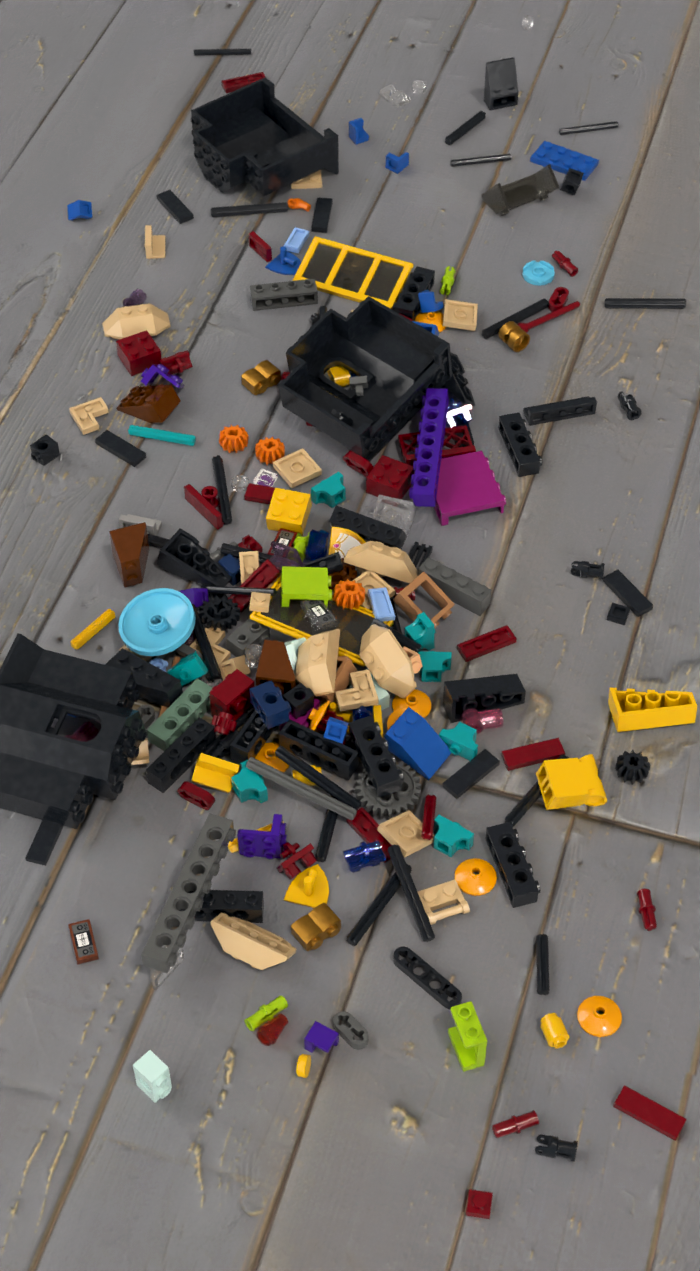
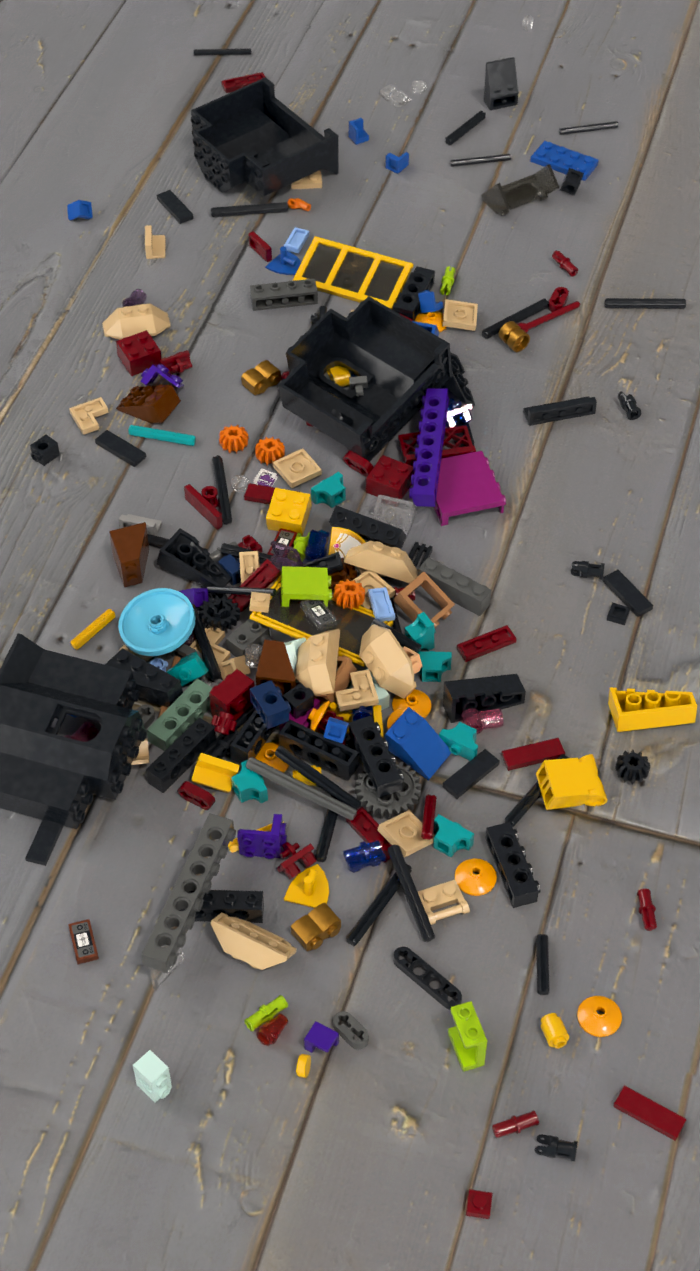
(322, 215): black tile -> none
(519, 444): black brick -> none
(538, 273): medium azure tile -> none

